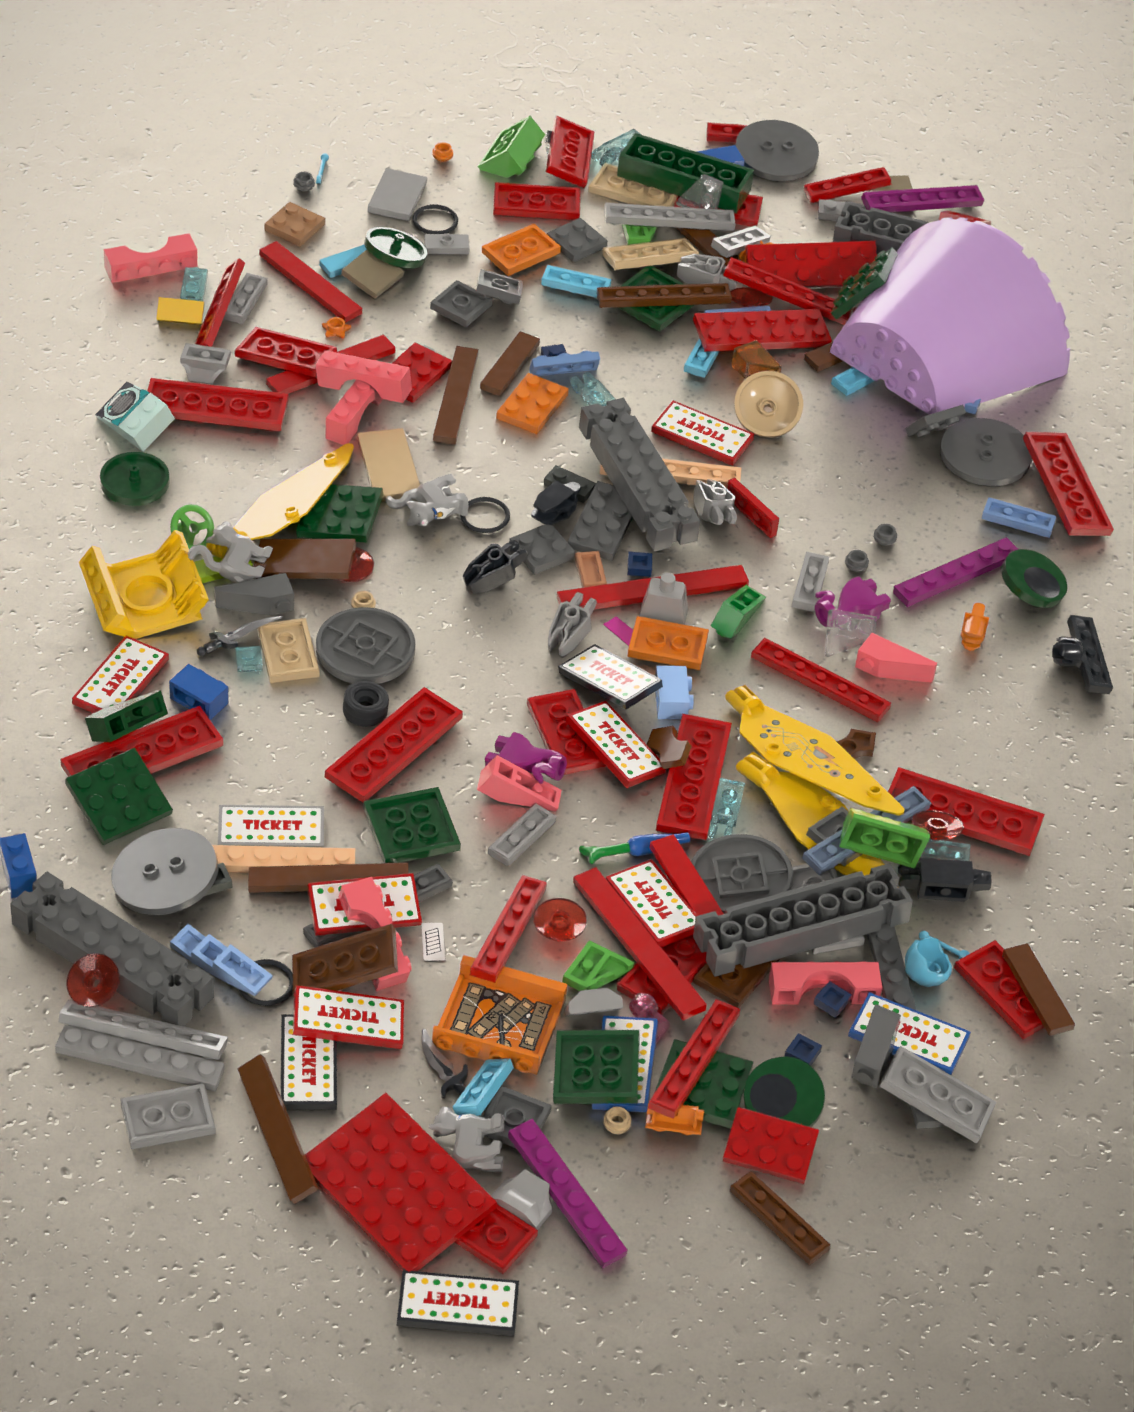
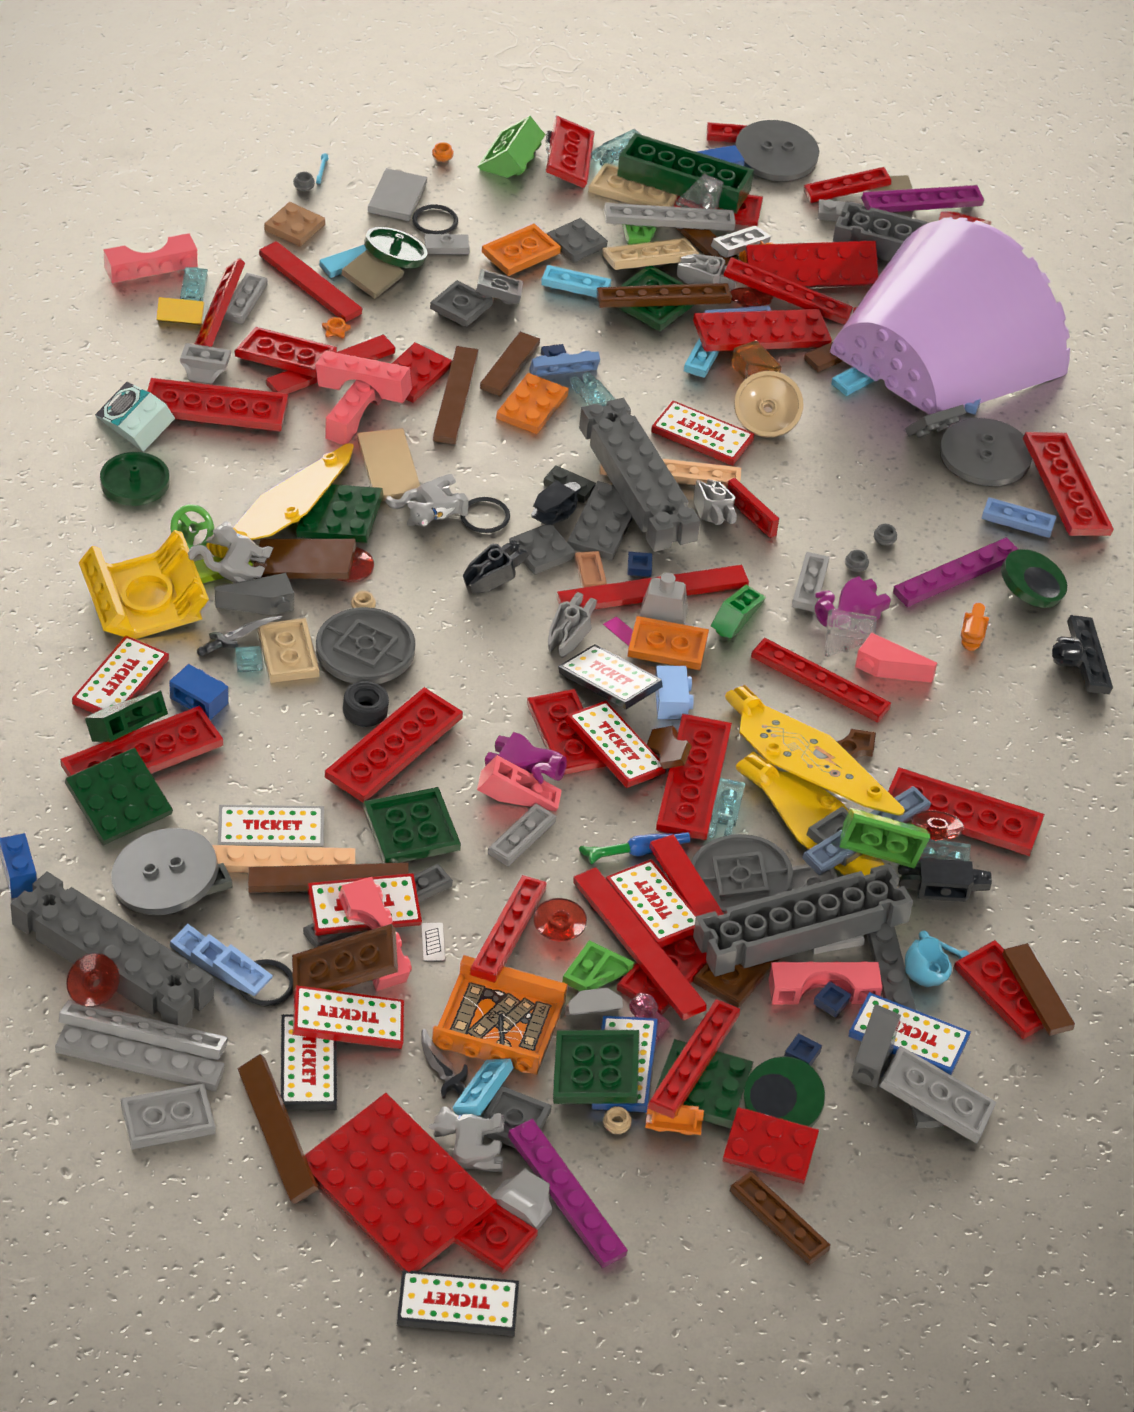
(536, 201): red tile -> none
(864, 283): dark green plate -> none

